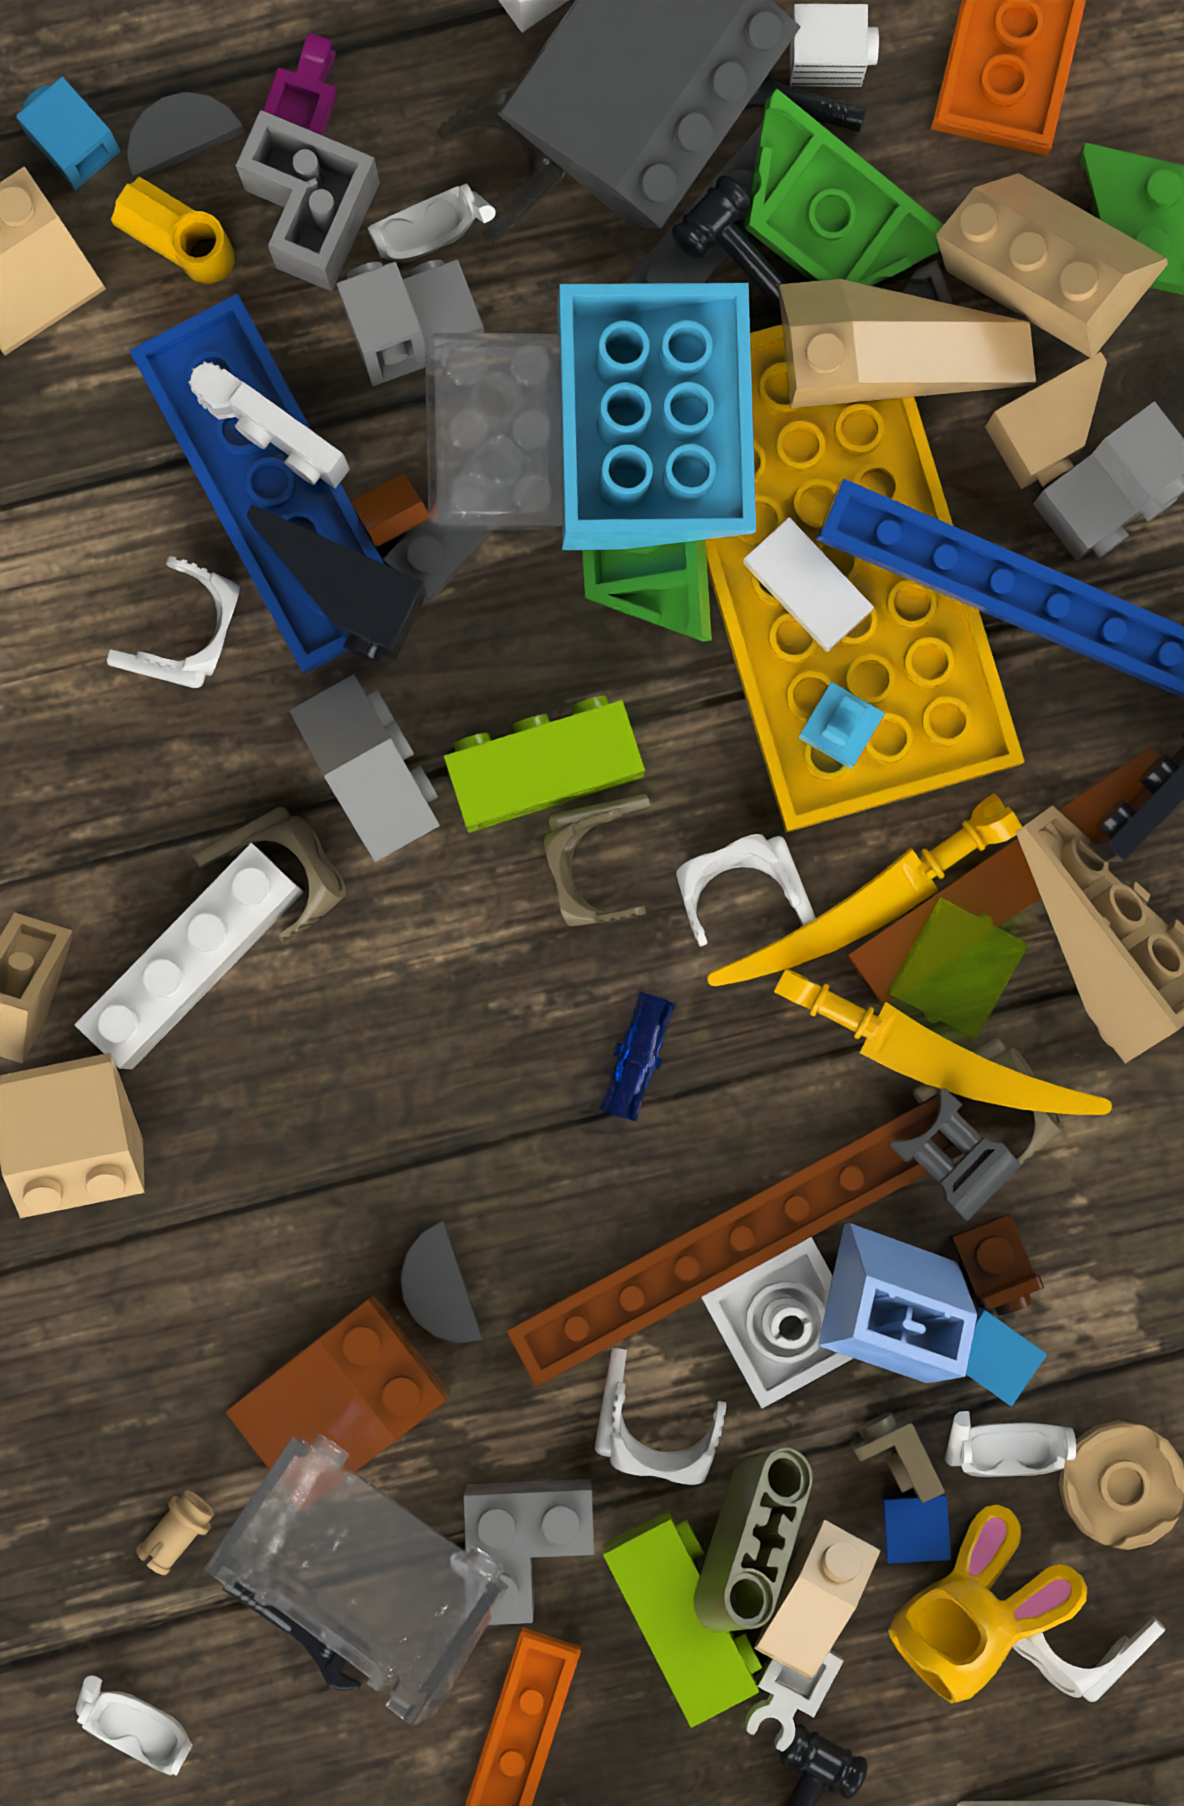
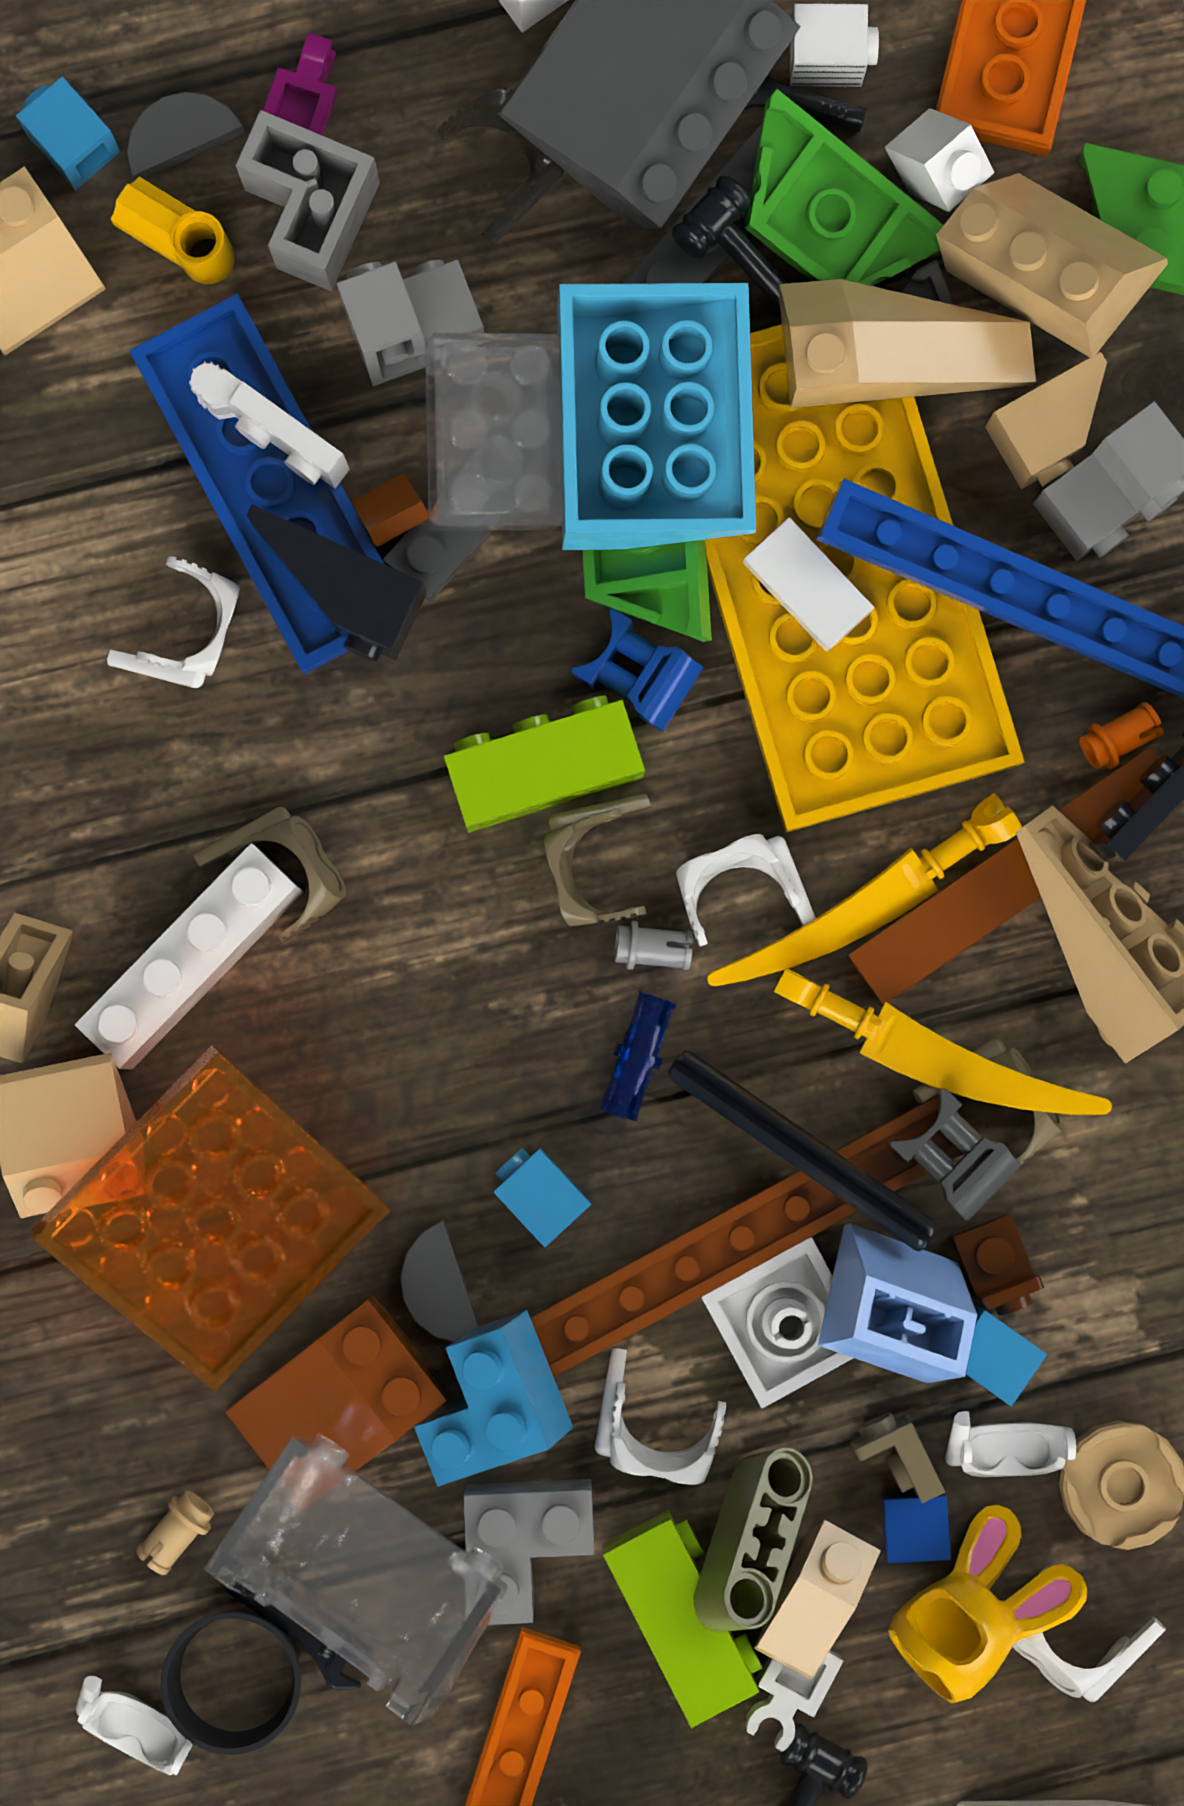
(202, 1733): none -> black tyre
(210, 1219): none -> clear orange plate
(364, 765): light grey brick -> none
(429, 224): white helmet -> none
(507, 1405): none -> dark azure brick
(540, 1194): none -> dark azure brick
(652, 947): none -> light grey pin
(661, 685): none -> blue piece
(803, 1150): none -> black axle
(841, 725): medium azure tile -> none
(939, 159): none -> white brick
(958, 968): clear neon green piece -> none
(1120, 736): none -> orange pin

